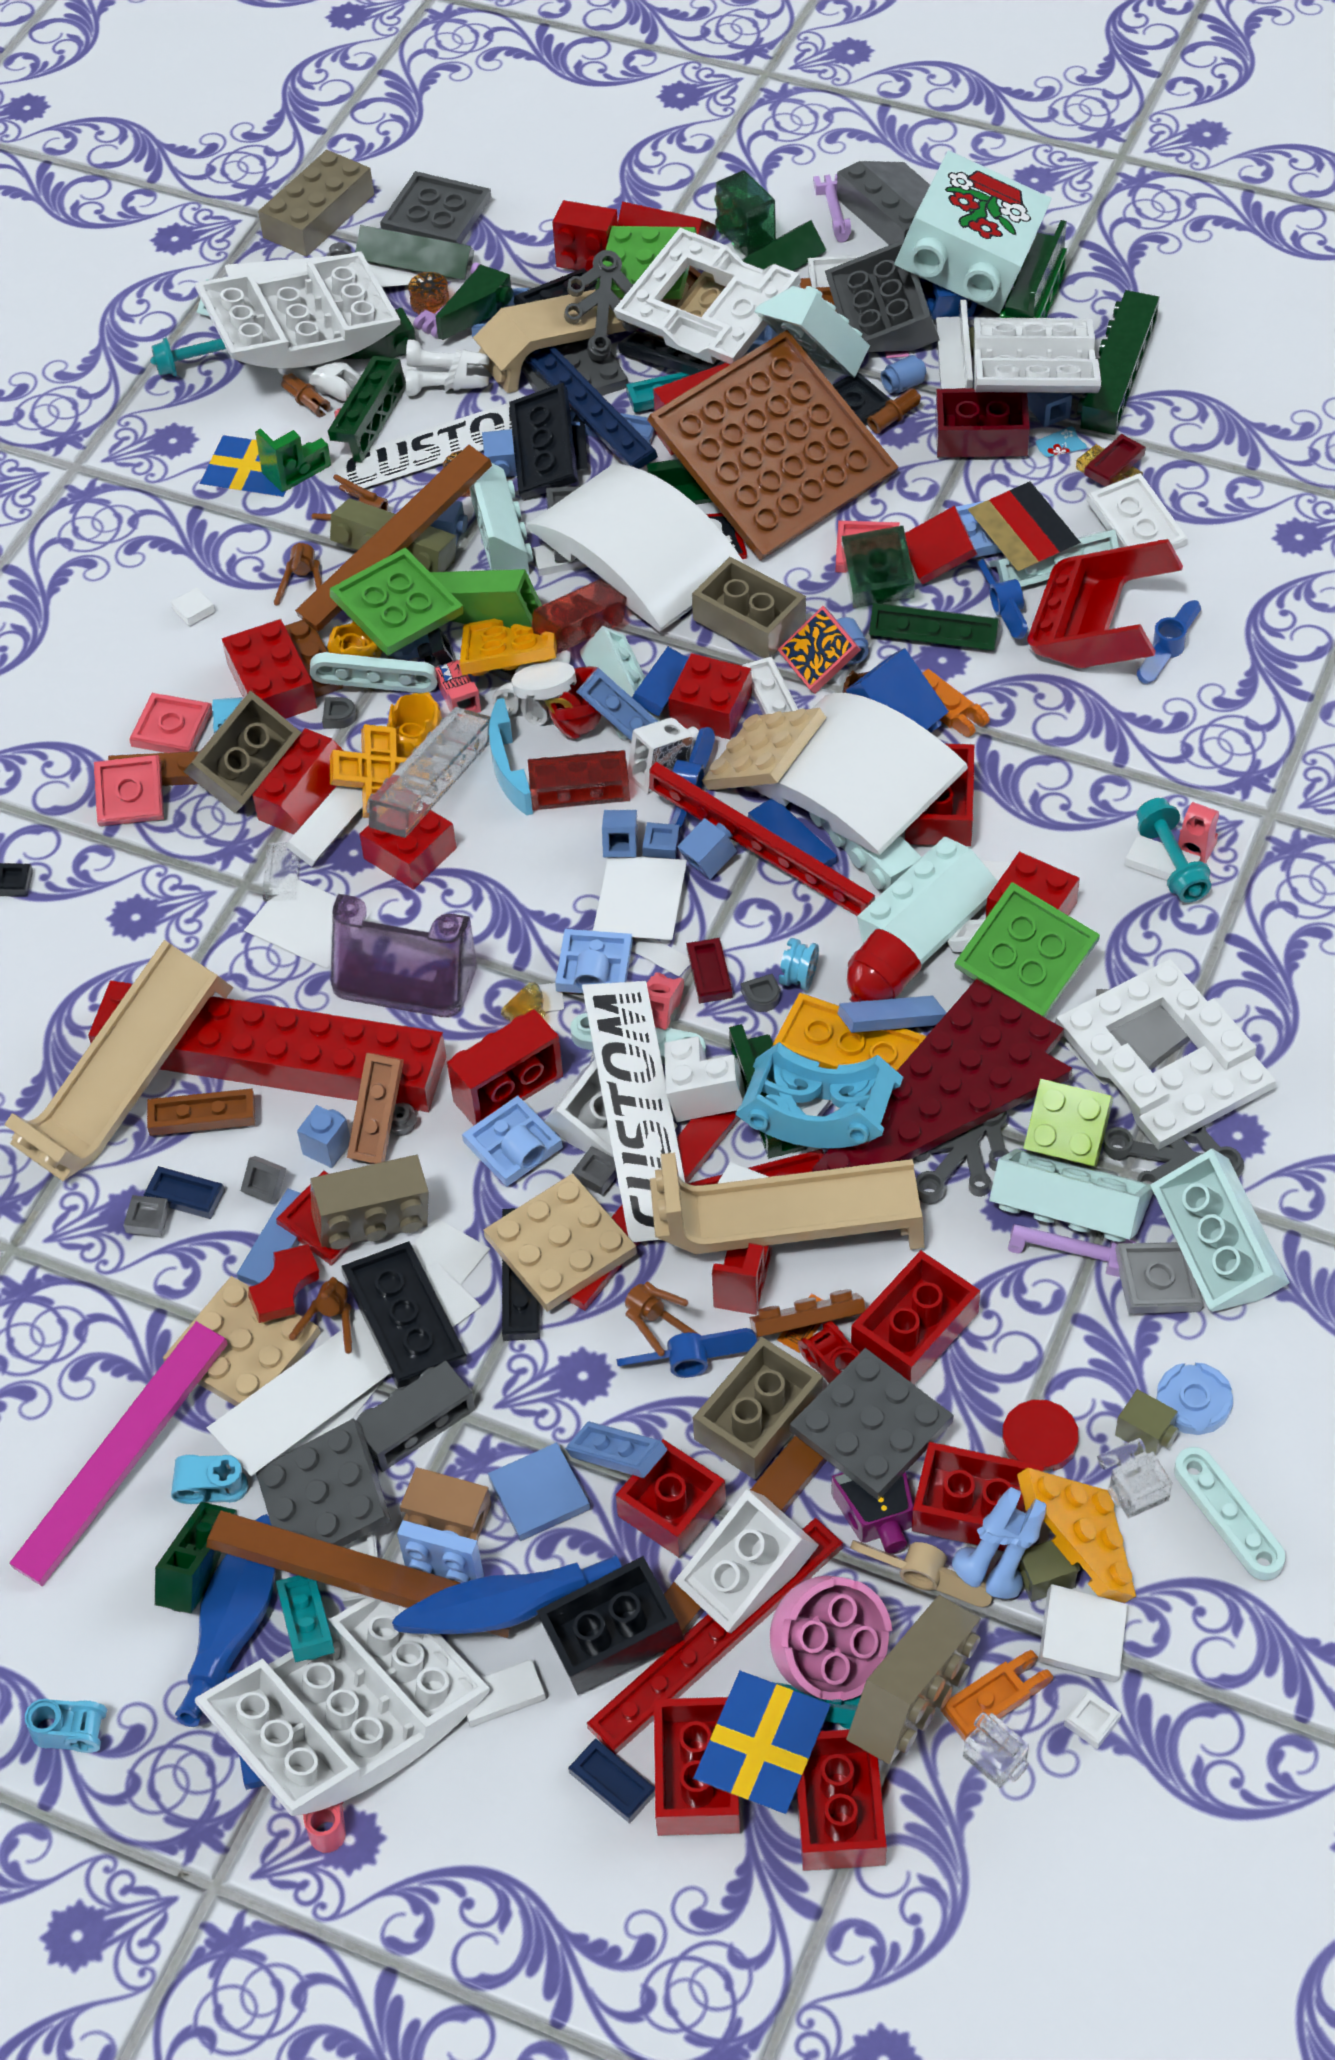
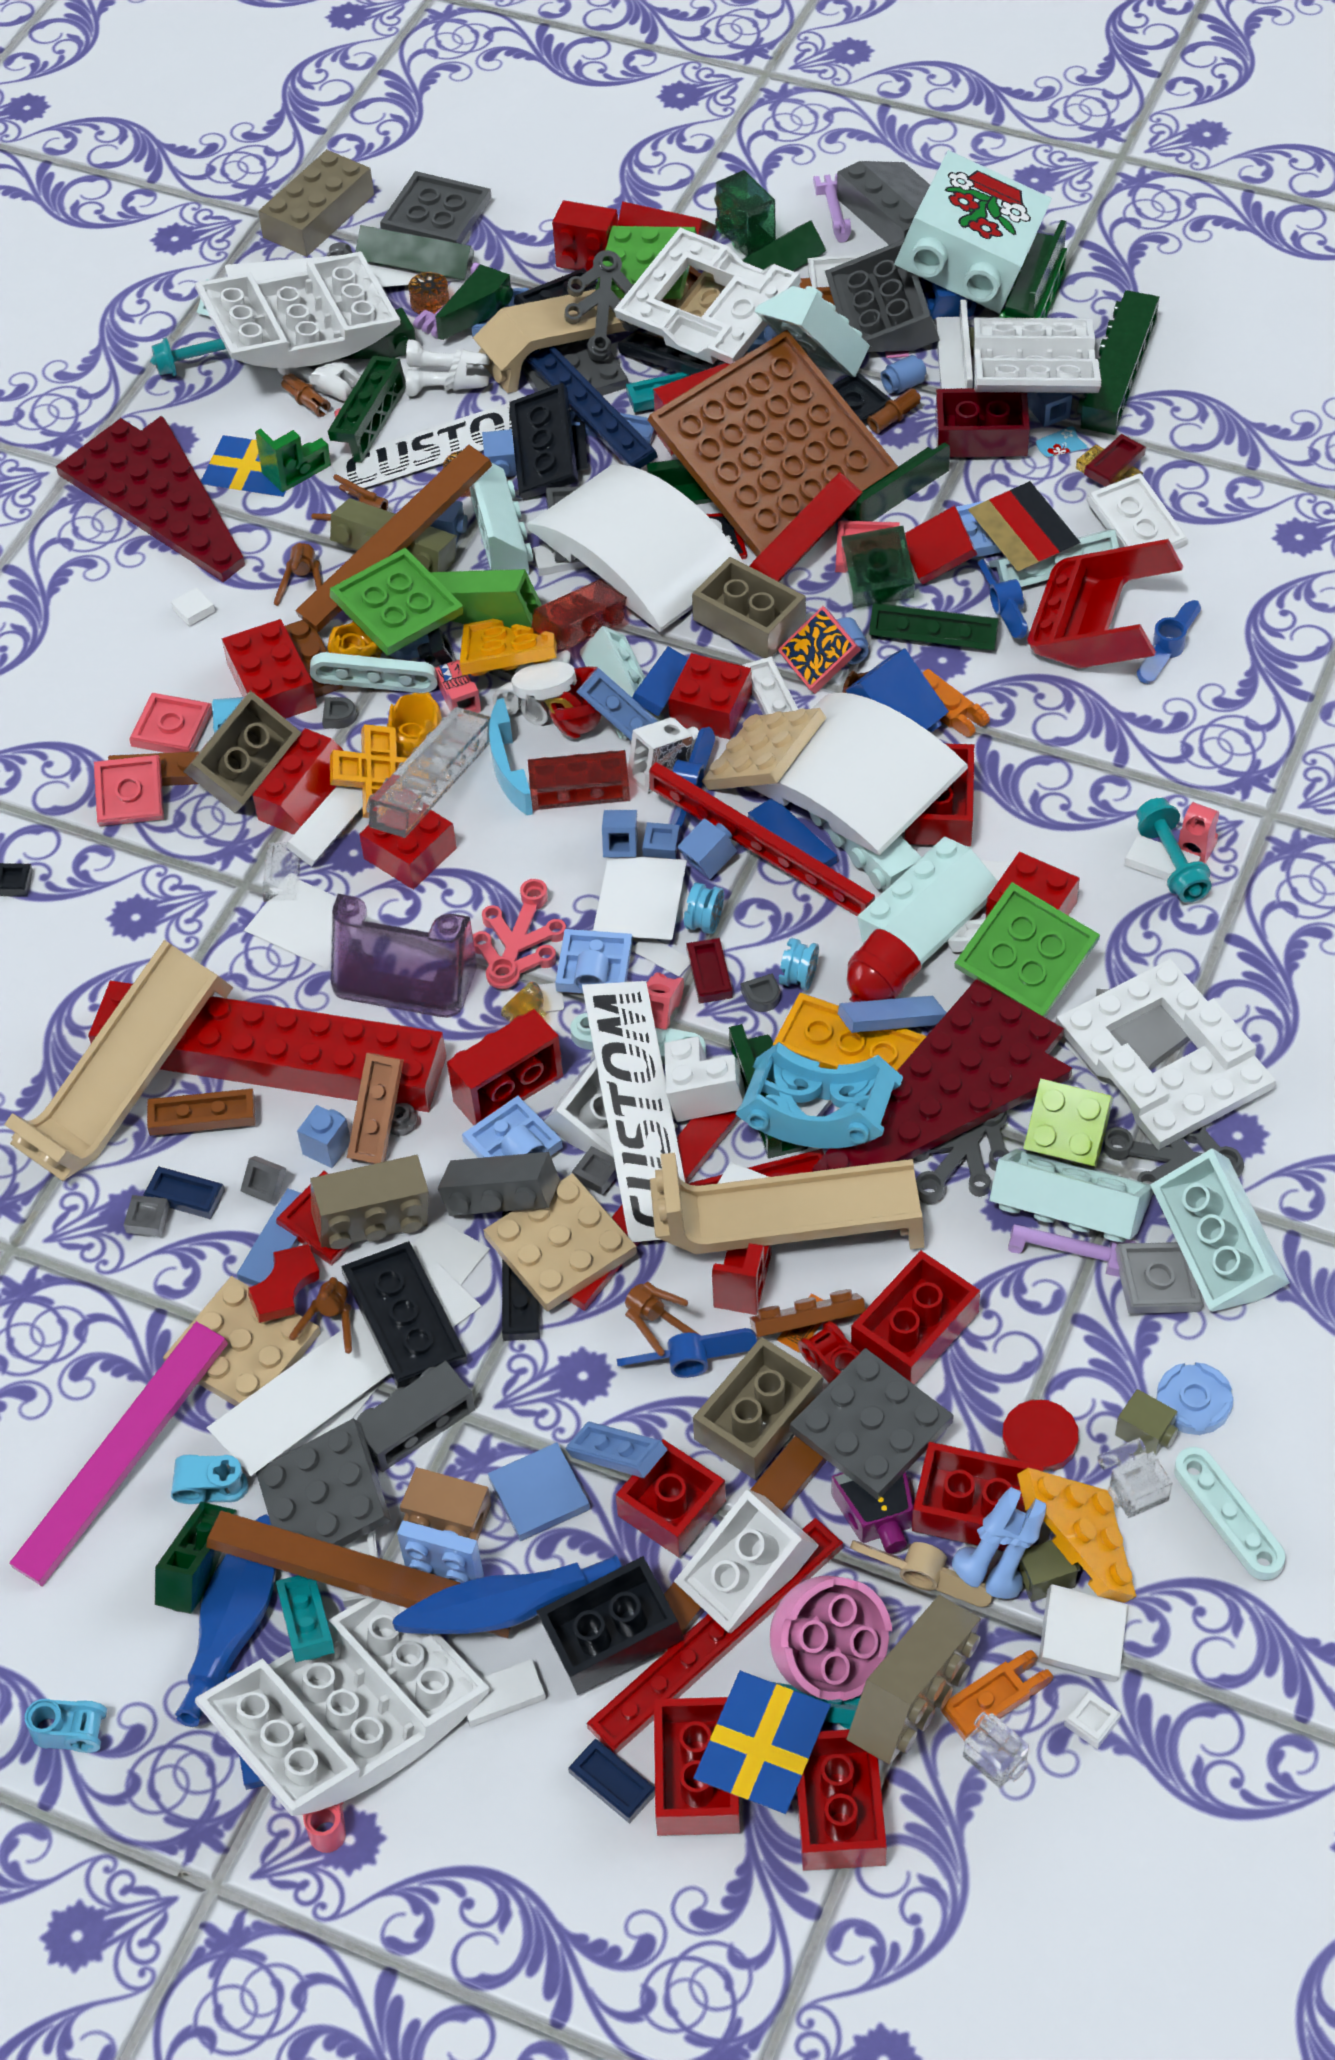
(156, 489): none -> dark red wing
(499, 1183): none -> dark grey brick
(518, 939): none -> coral plant
(704, 908): none -> medium azure wheel
(807, 528): none -> red beam
(900, 484): none -> dark green panel

